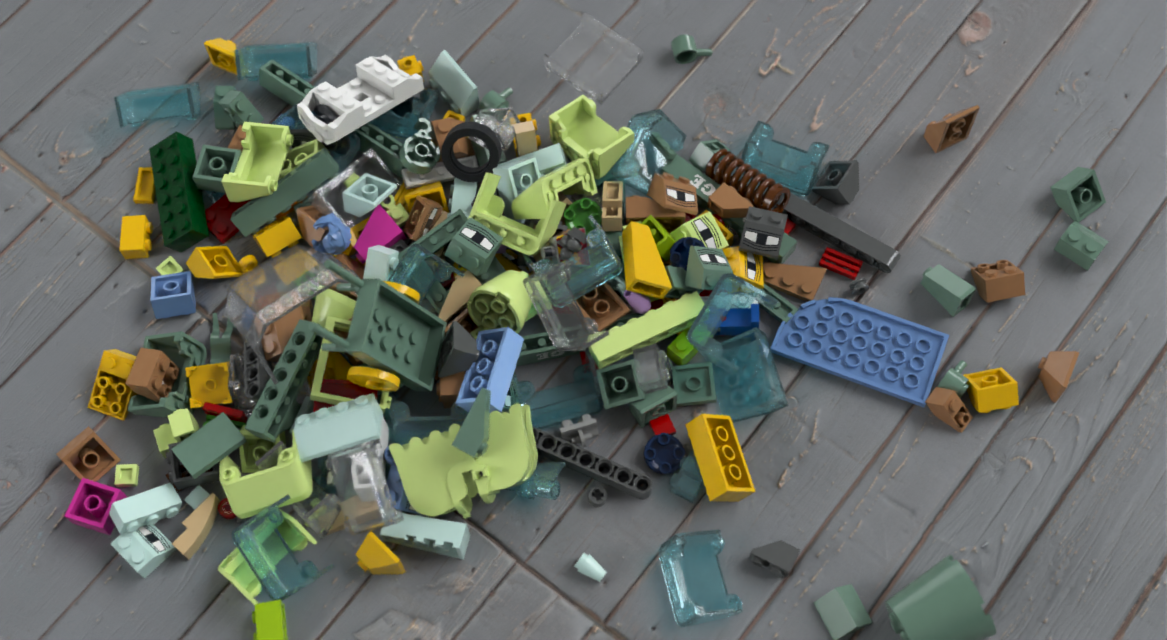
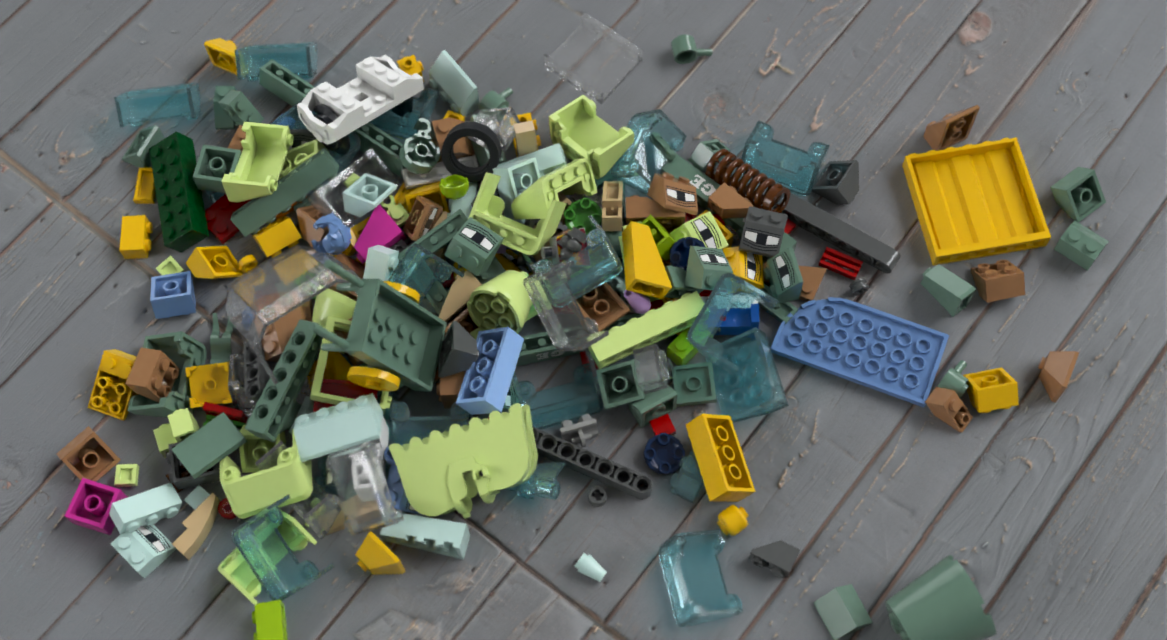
(138, 152): none -> sand green slope
(454, 186): none -> lime hair
(475, 429): sand green slope -> none
(732, 520): none -> yellow head
(784, 276): none -> sand green slope
(975, 201): none -> yellow panel

